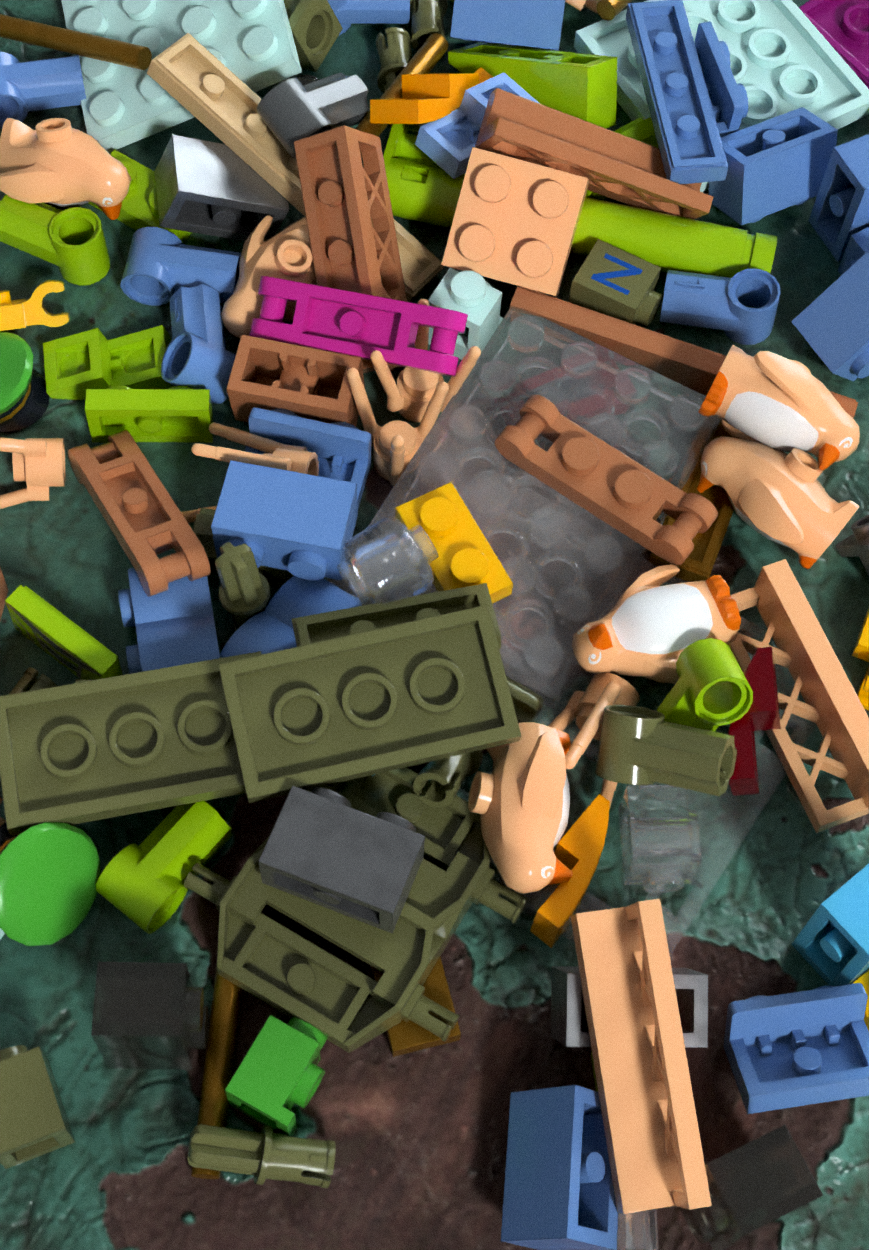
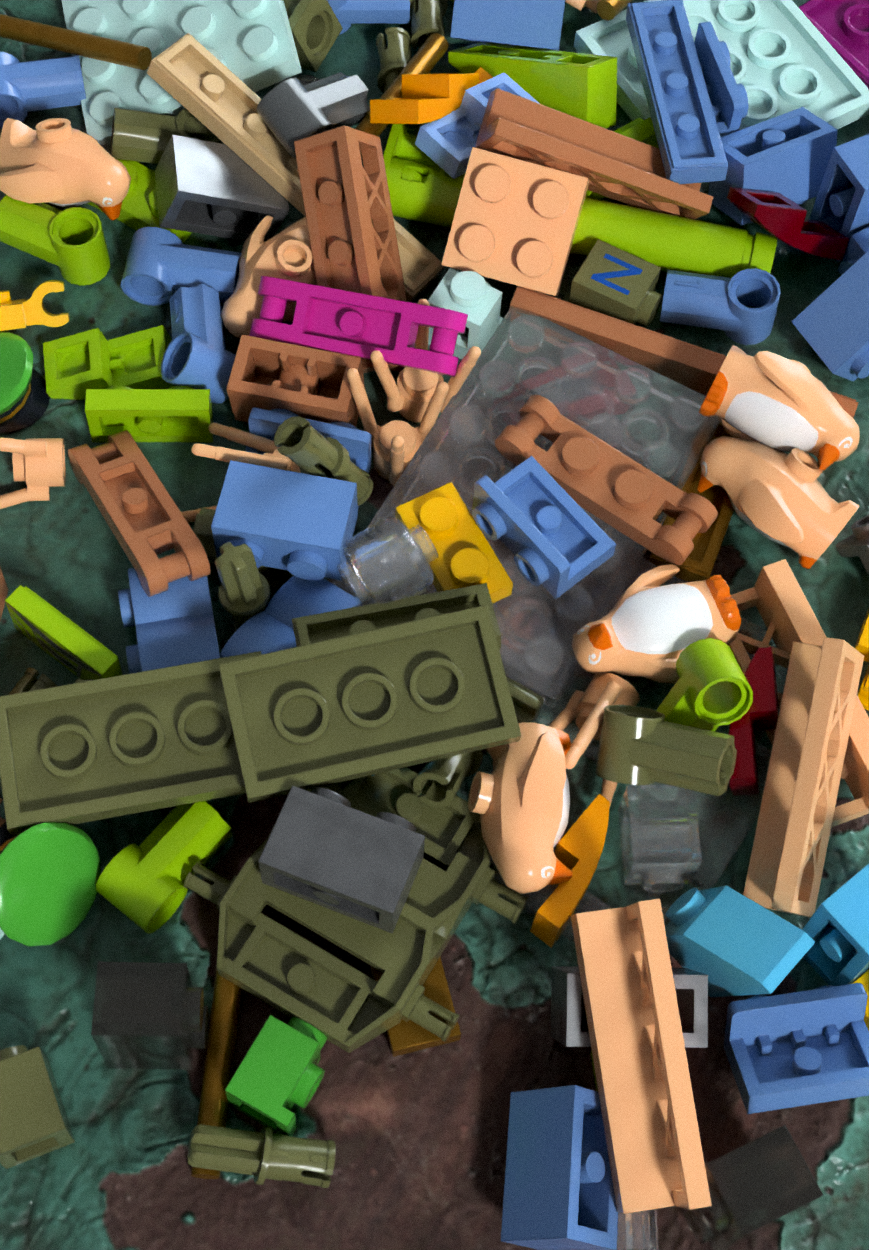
(145, 135): none -> olive piece
(320, 455): none -> olive pin
(541, 526): none -> medium blue bracket
(733, 941): none -> medium azure slope
(788, 222): none -> dark red slope
(804, 776): none -> light nougat fence

